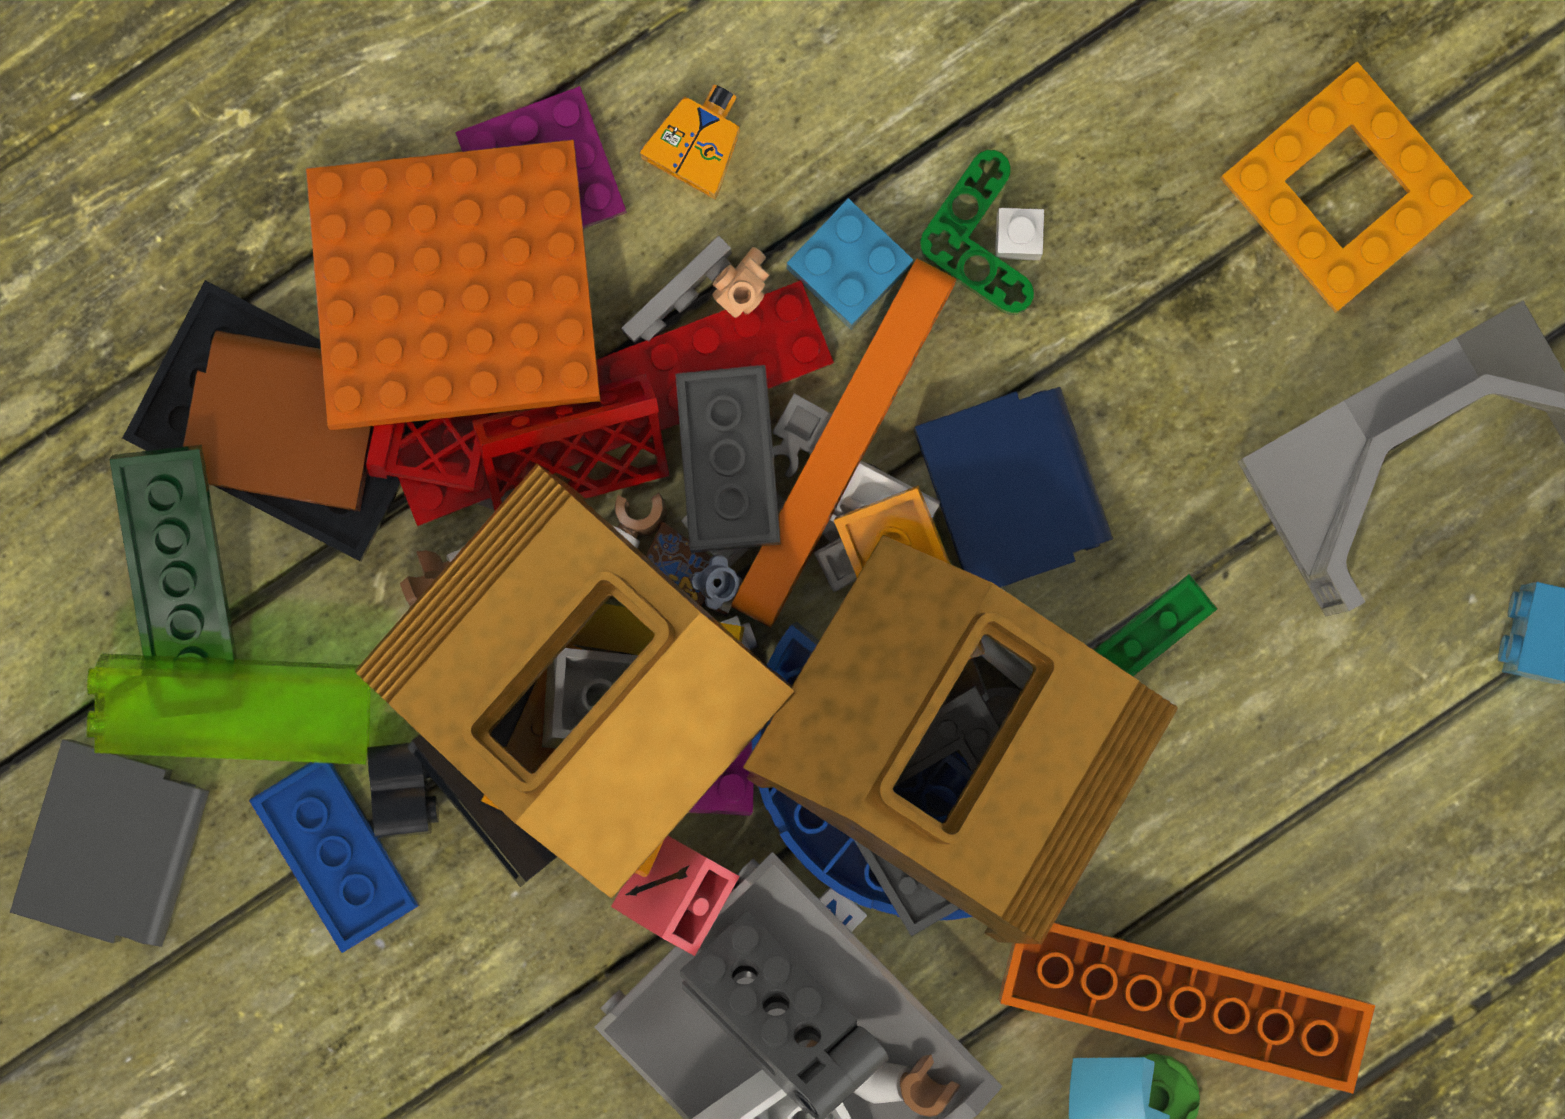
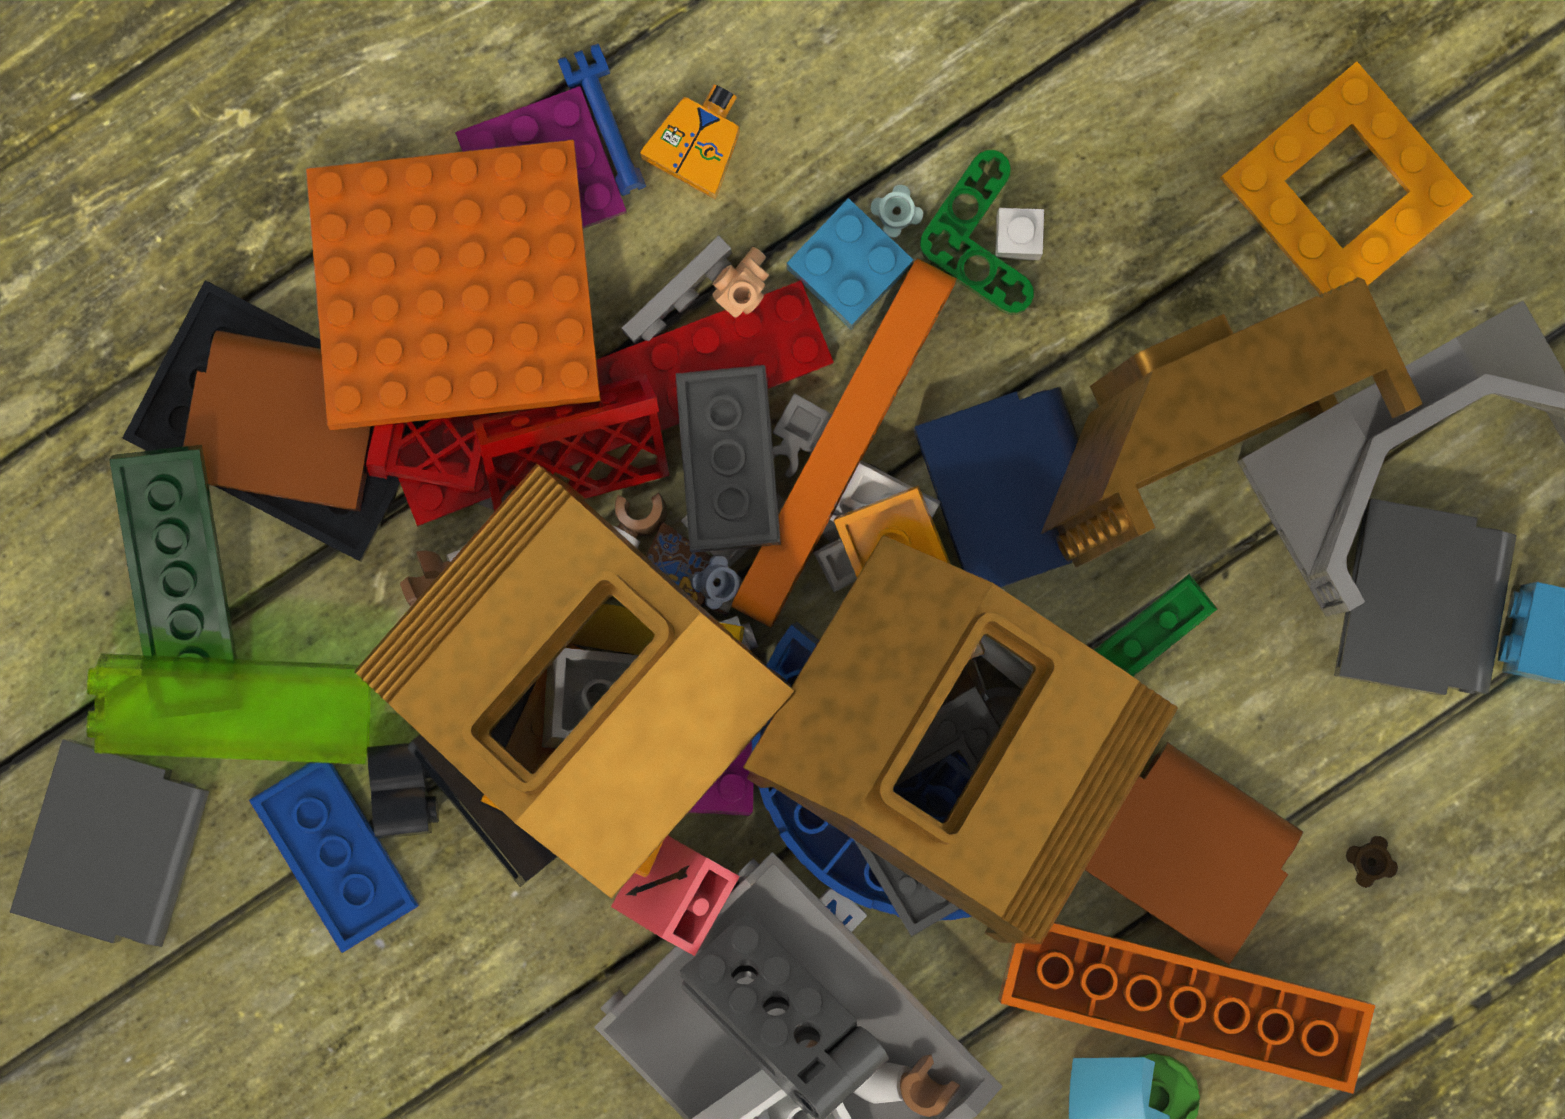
(587, 76): none -> blue hinge
(899, 198): none -> light aqua plate
(1195, 852): none -> dark orange piece
(1210, 394): none -> pearl gold panel
(1384, 864): none -> dark brown plate
(1430, 600): none -> dark grey piece

